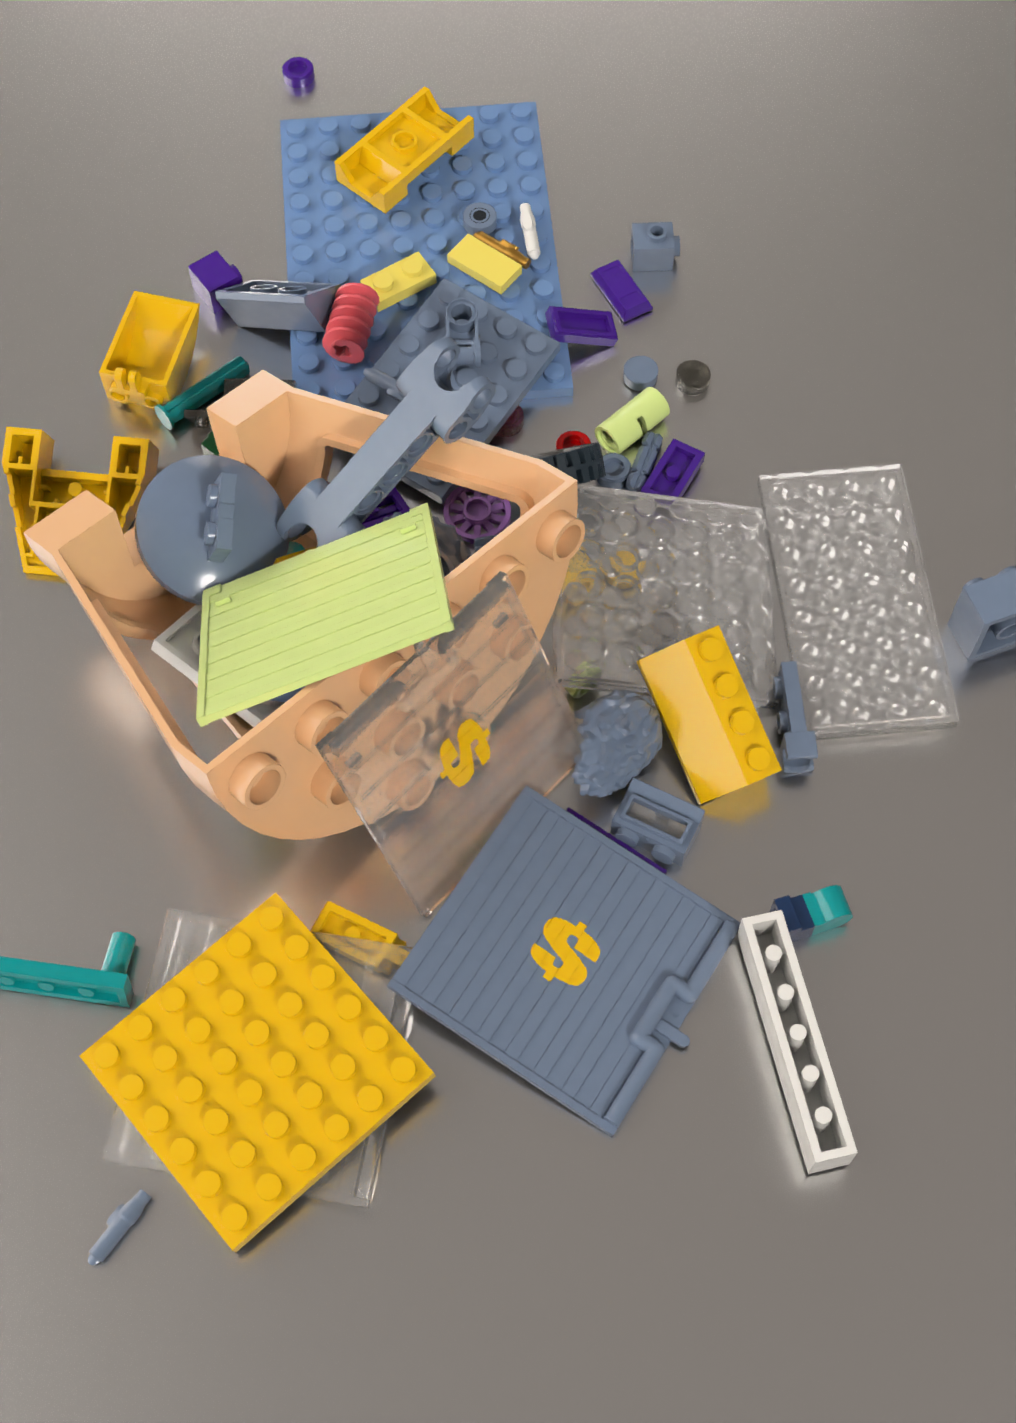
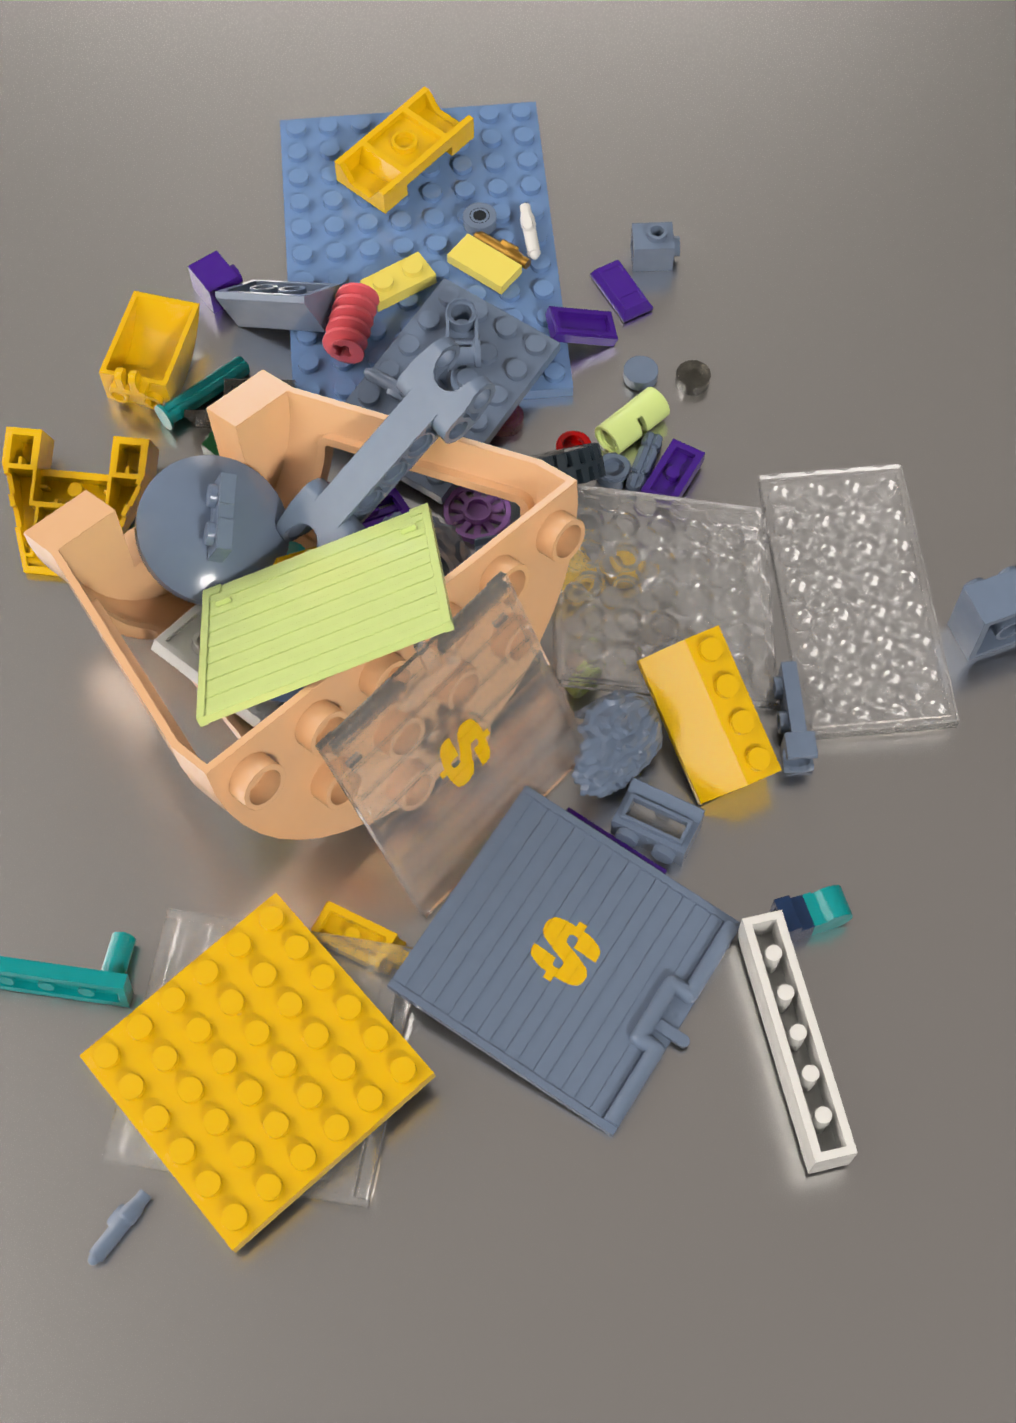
(298, 72): dark purple tile -> none

